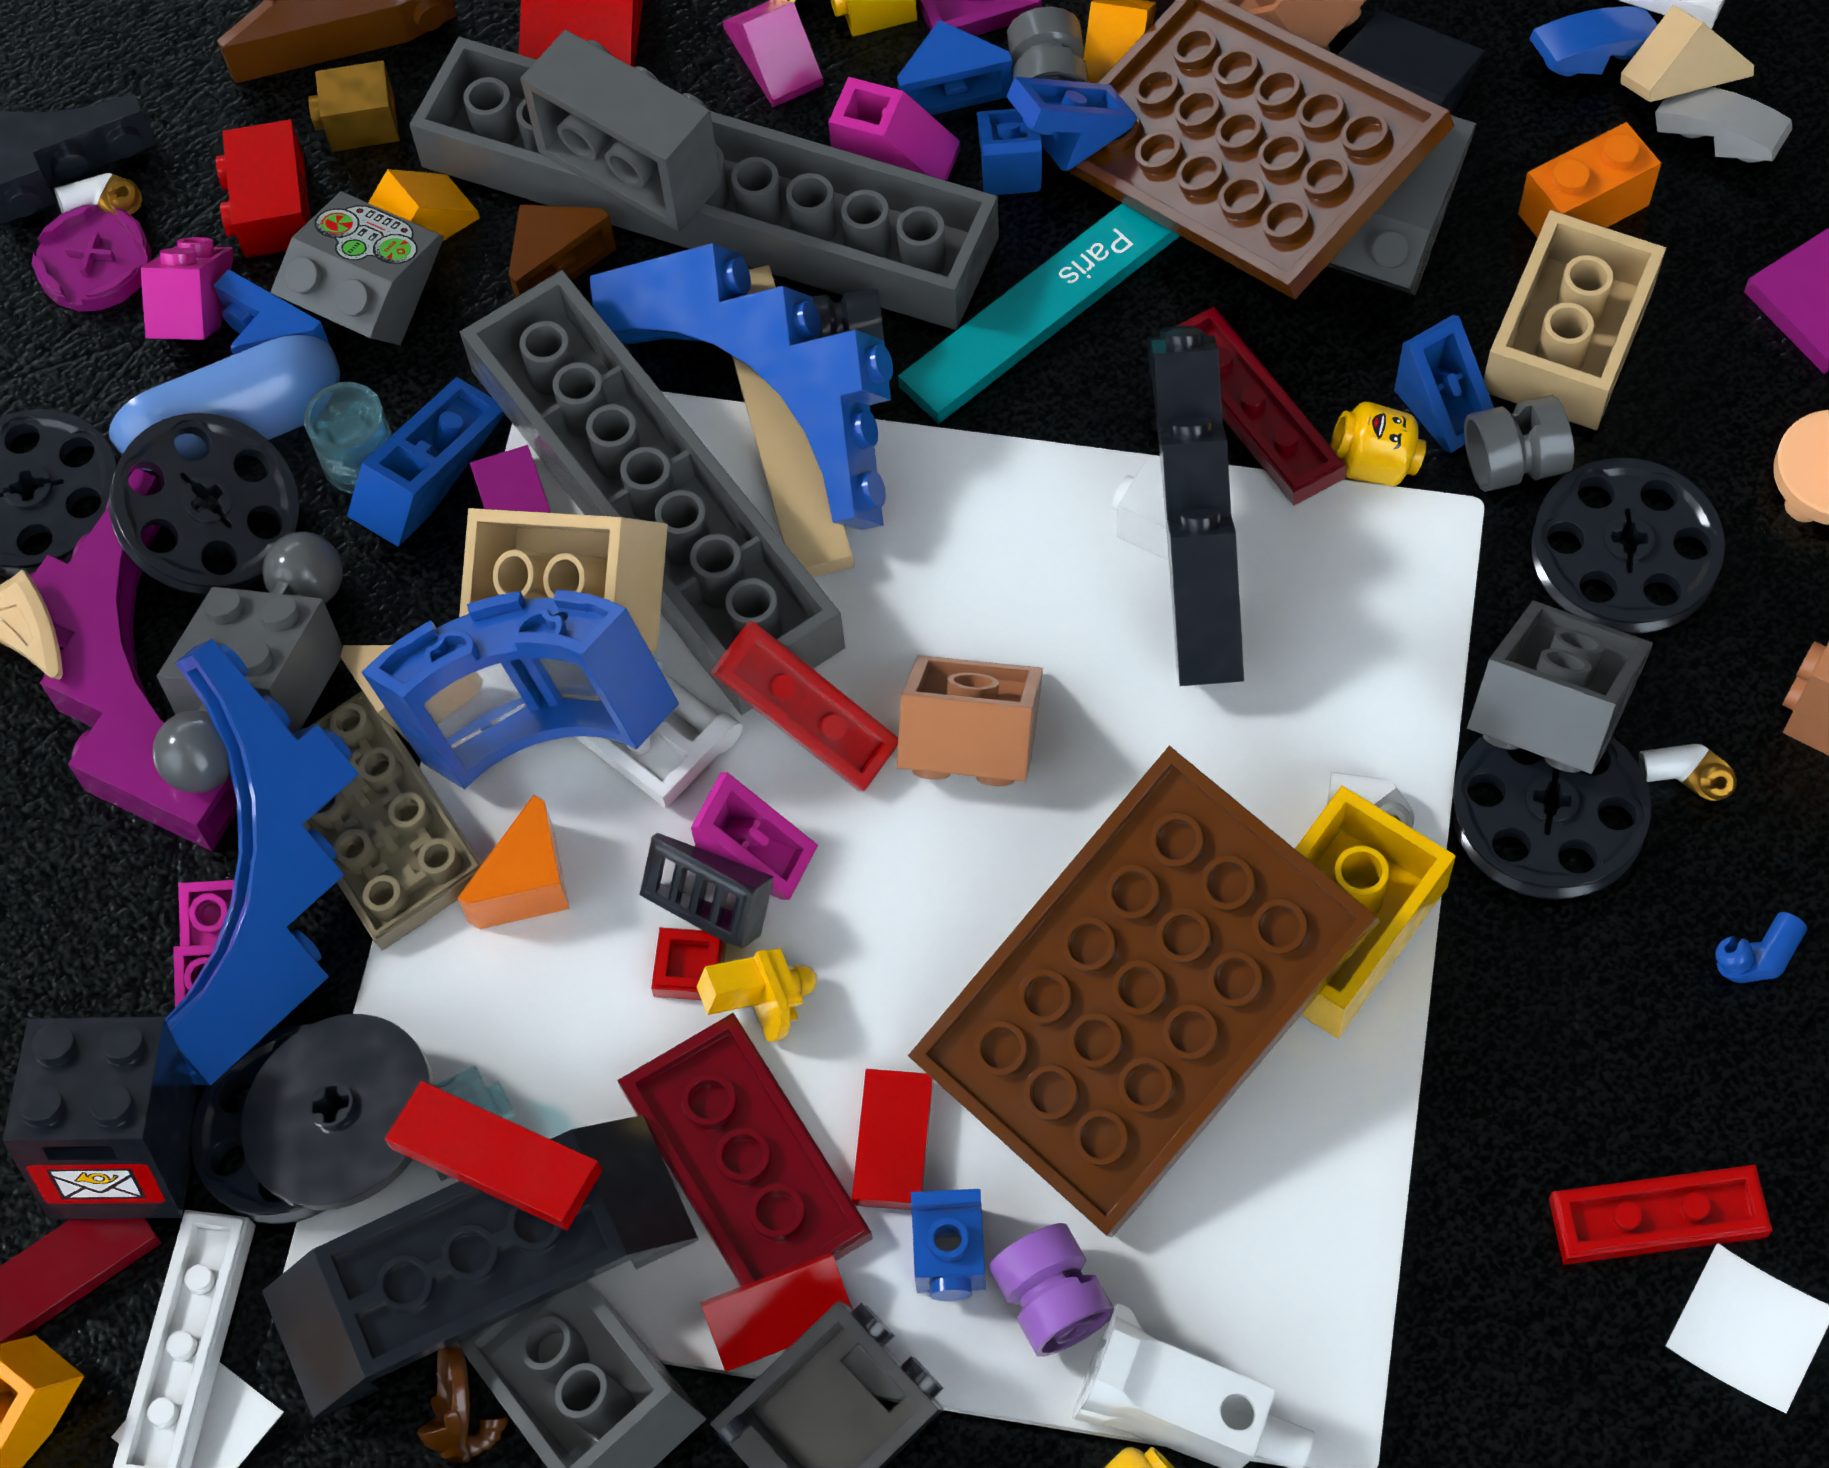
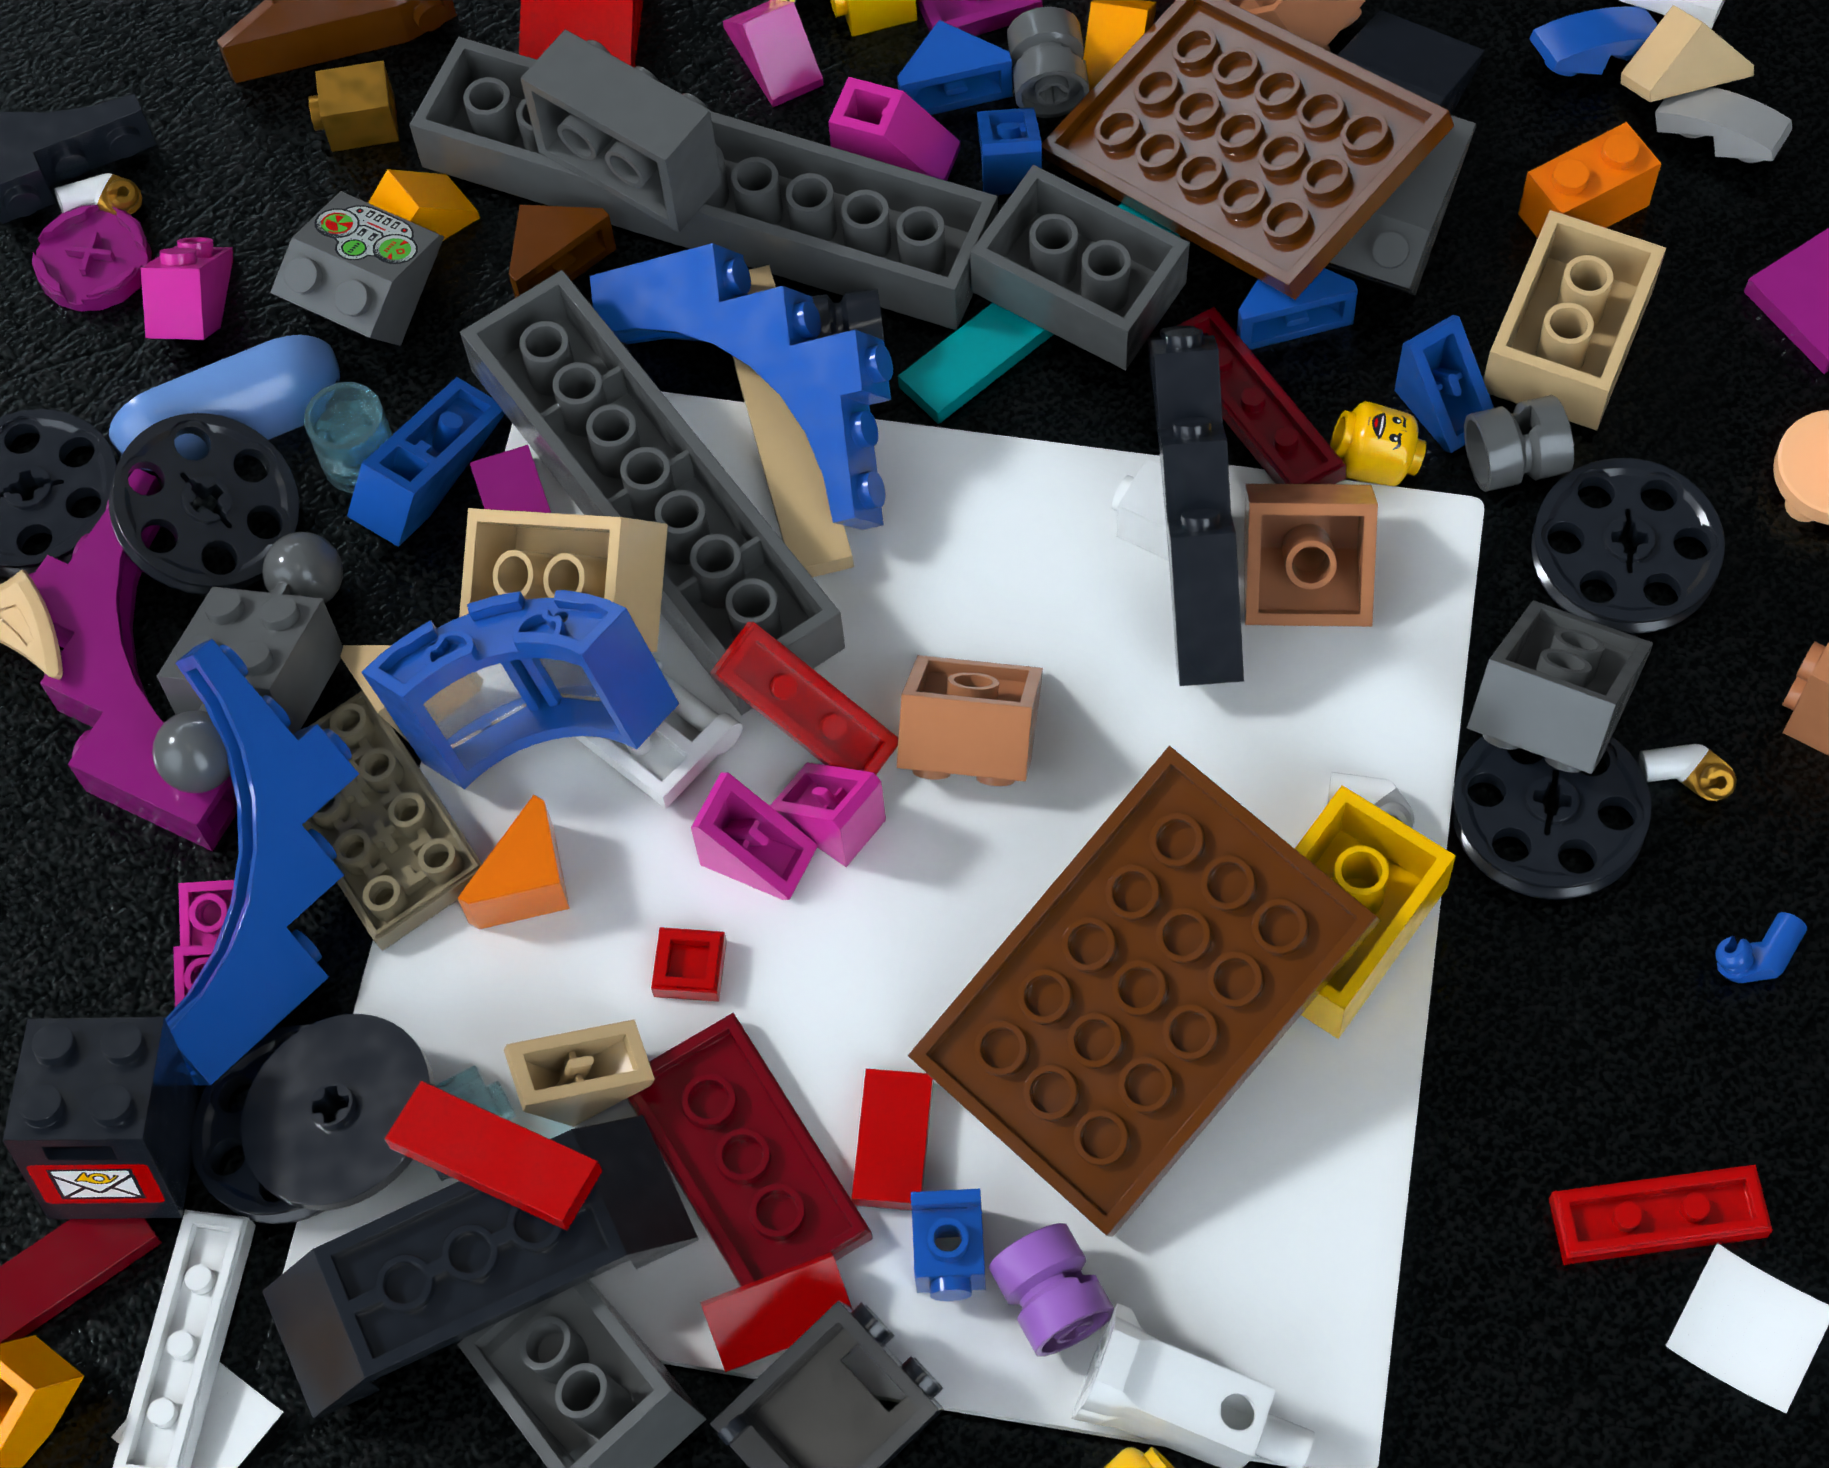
(260, 314): blue slope -> none
(264, 185): red brick -> none
(451, 1404): reddish brown piece -> none
(579, 1071): none -> tan slope
(747, 884): black slope -> none
(760, 983): yellow piece -> none
(834, 808): none -> dark pink slope
(1071, 116): blue slope -> none
(1079, 267): none -> dark grey brick
(1274, 317): none -> blue slope
(1309, 554): none -> nougat slope

